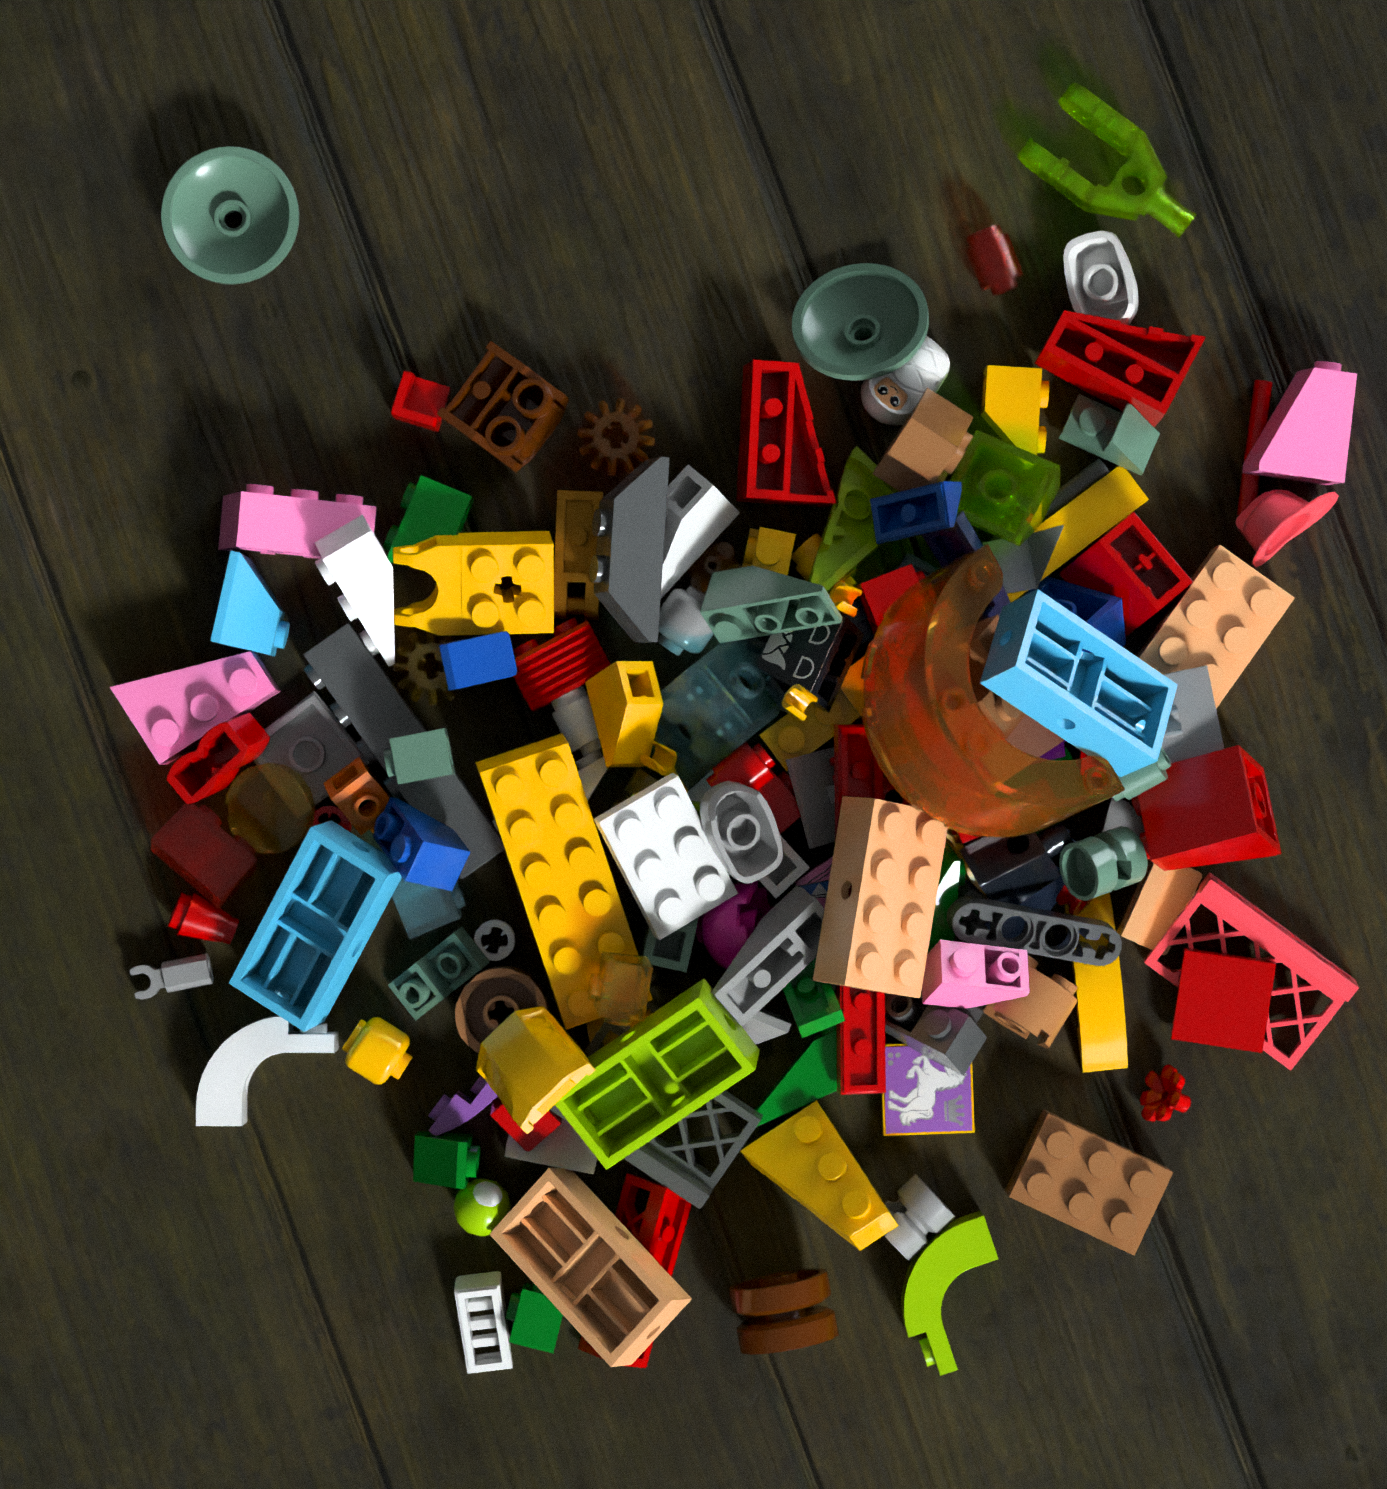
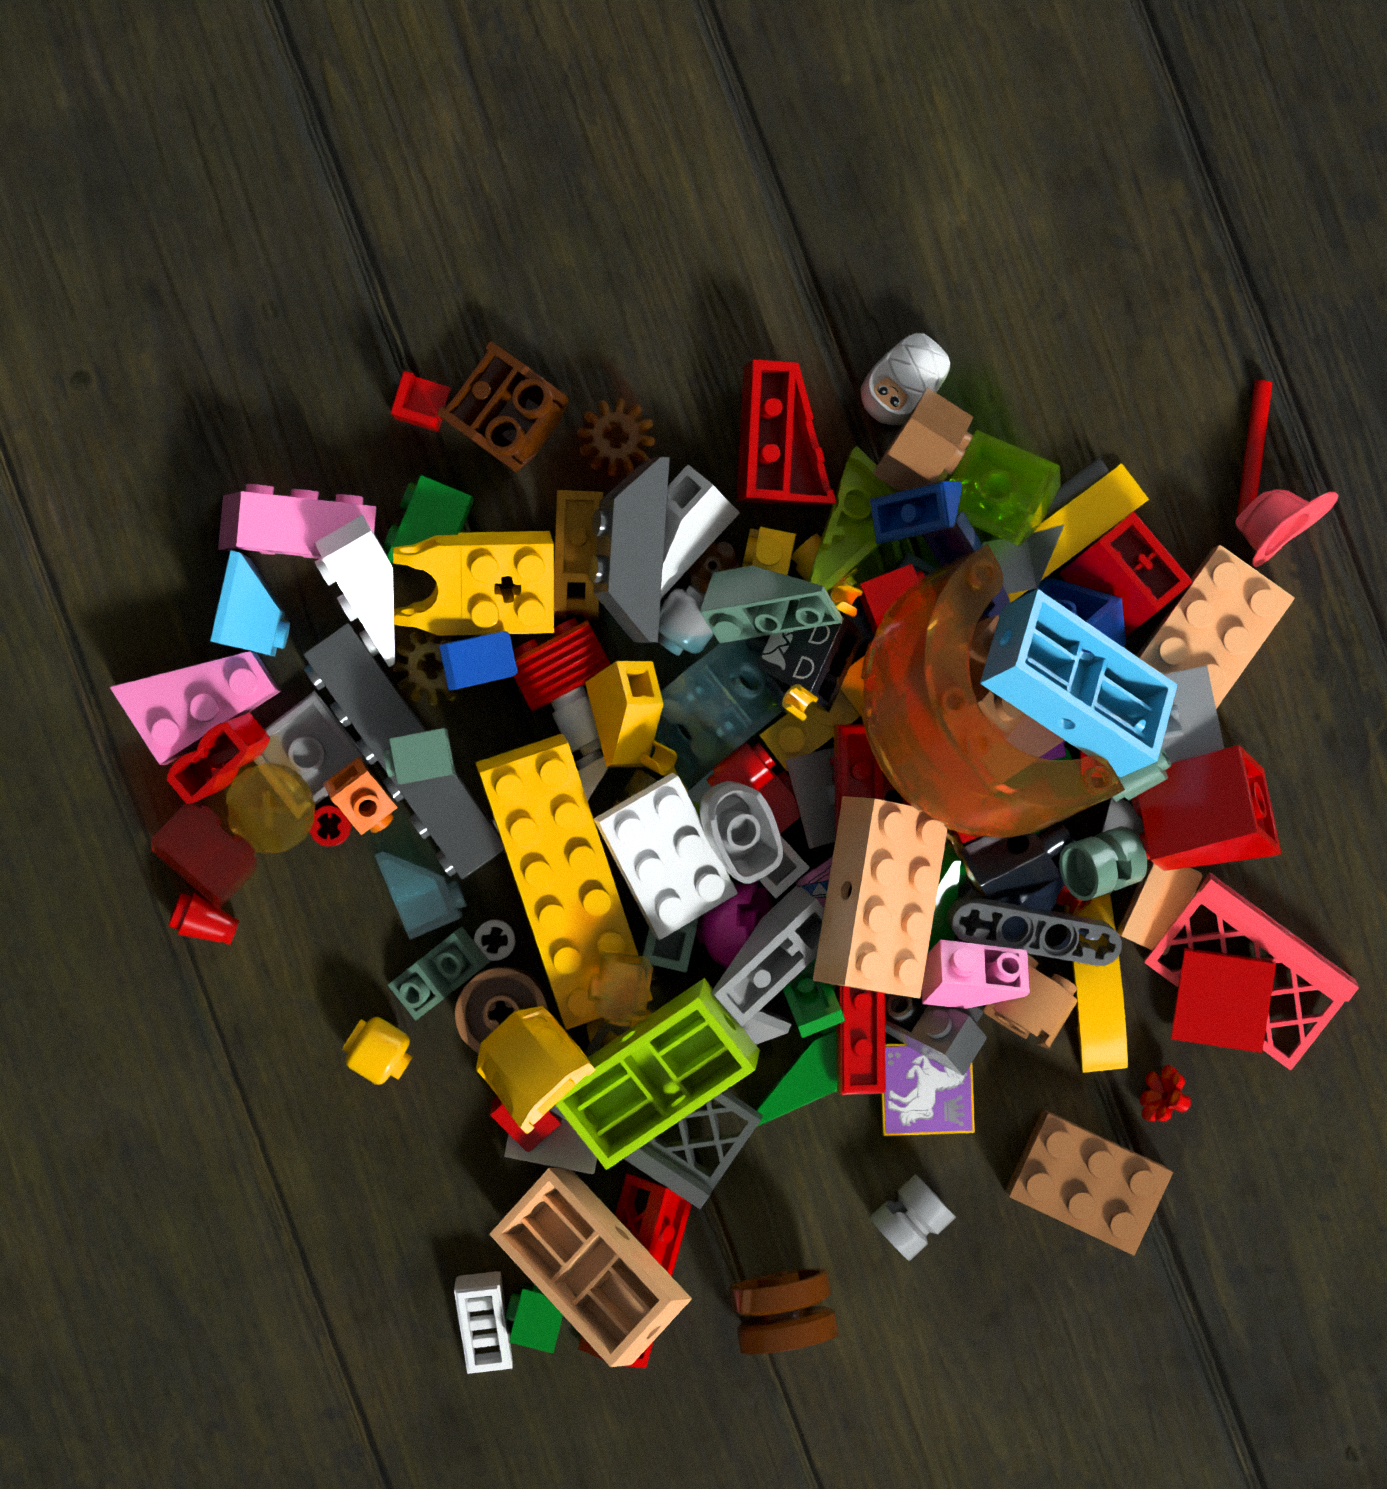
(176, 975): light grey bar -> none
(212, 189): sand green dish -> none
(227, 1075): white arch -> none
(316, 925): medium azure brick -> none
(420, 846): blue slope -> none
(445, 1159): green slope -> none
(453, 1112): medium lavender slope -> none
(481, 1206): lime piece -> none
(822, 1174): yellow wedge -> none
(856, 305): sand green dish -> none
(953, 1251): lime arch -> none
(993, 260): clear red brick -> none
(1013, 405): yellow slope -> none
(1100, 277): white piece -> none
(1109, 434): sand green slope -> none
(1120, 361): red wedge -> none
(1128, 141): clear neon green piece -> none
(1308, 428): bright pink slope -> none

